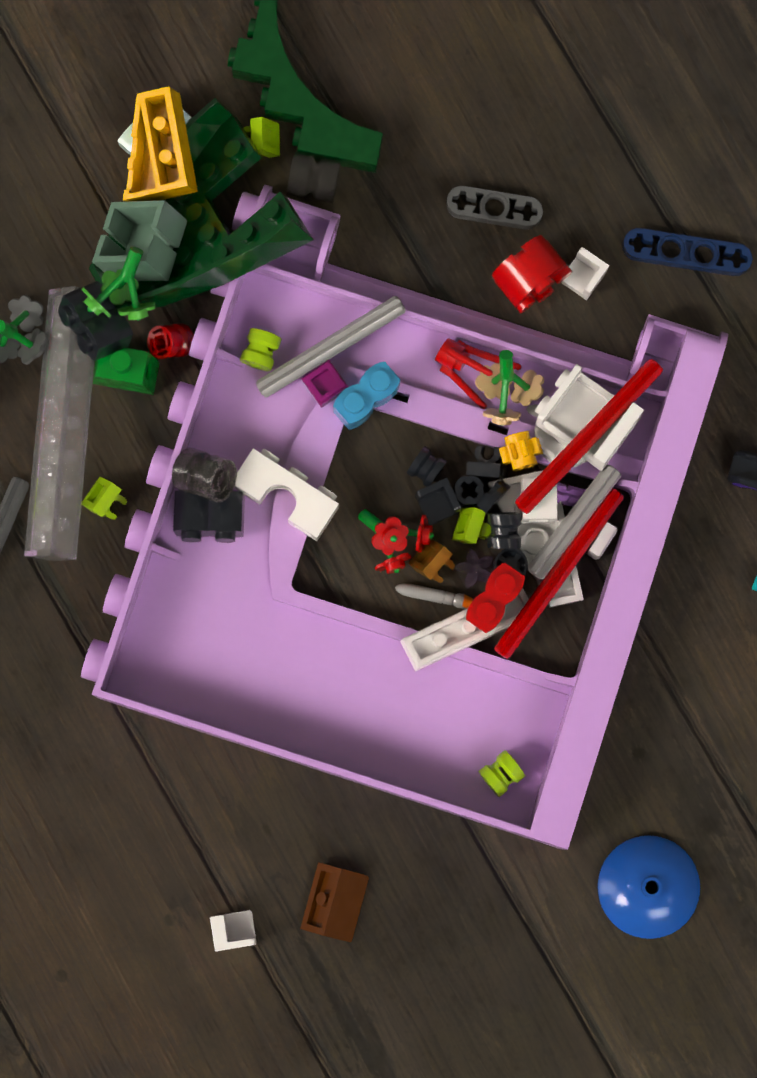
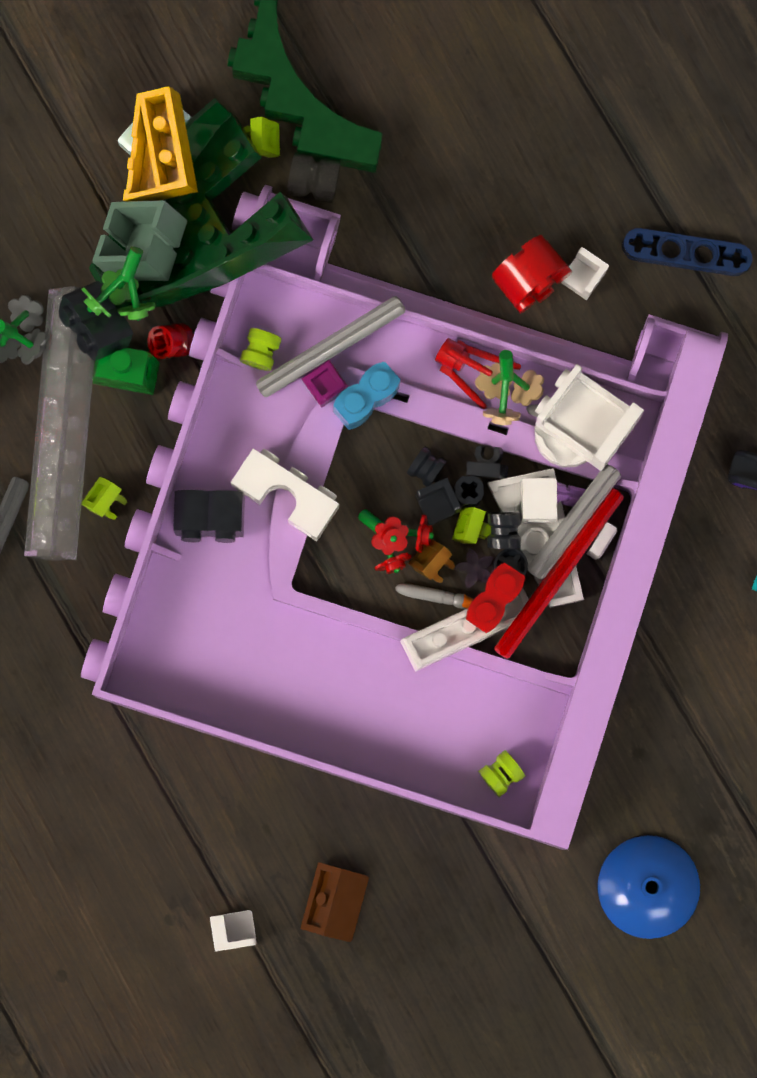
(204, 474): clear smoke wheel -> none
(491, 498): black tile -> none
(502, 220): dark grey beam -> none
(520, 451): yellow gear -> none
(588, 436): red axle -> none

